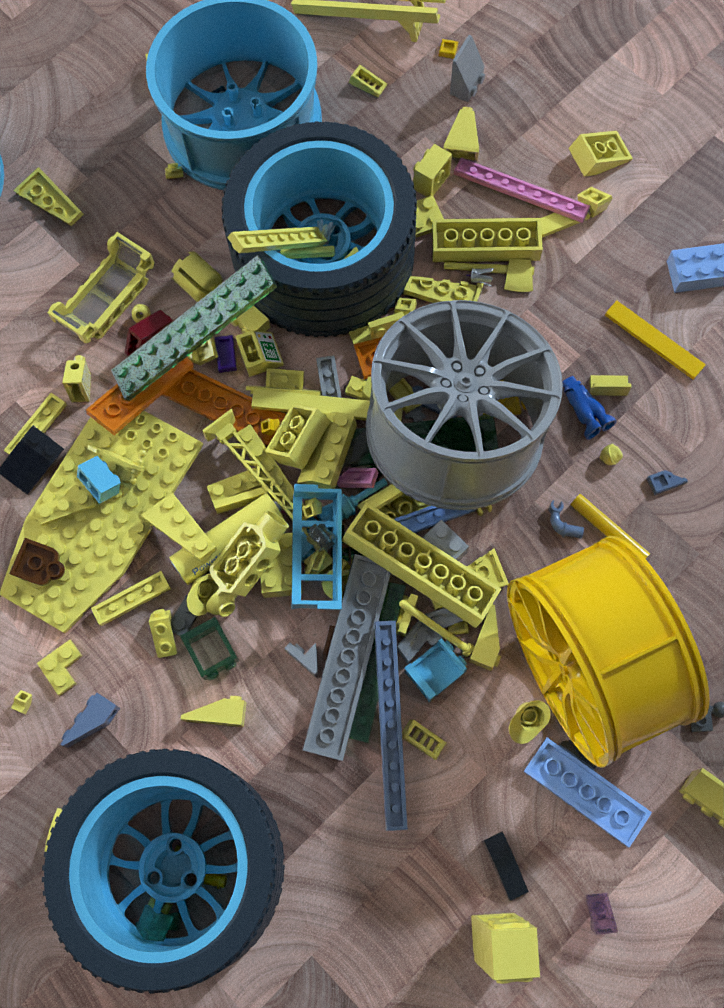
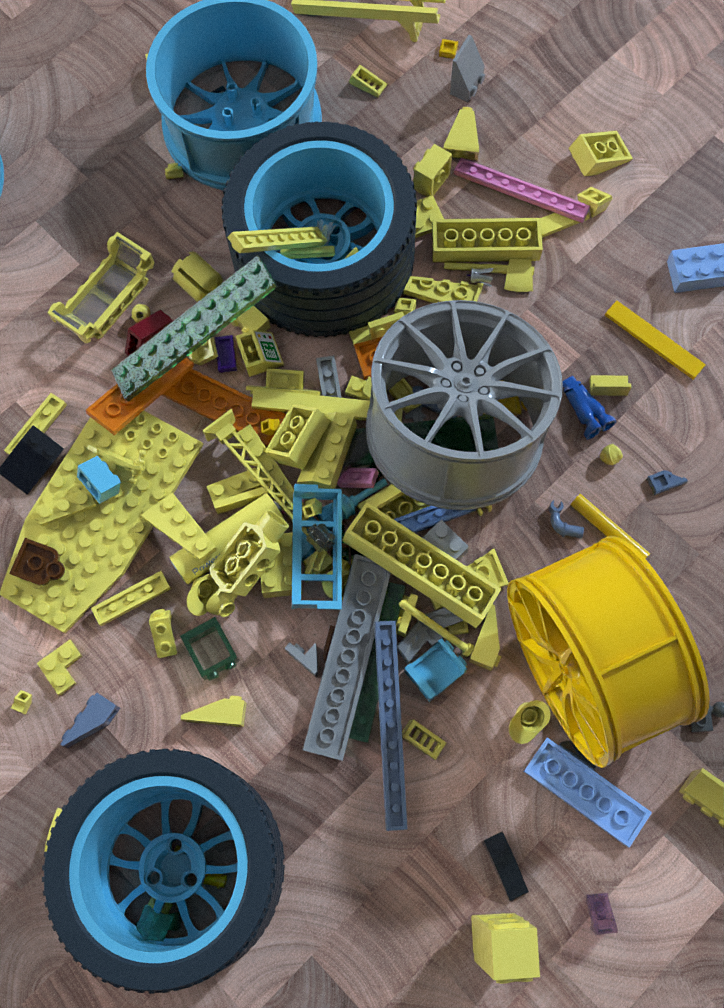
(46, 195): light yellow wing -> none
(77, 379): light yellow torso -> none
(183, 619): dark grey plate -> none

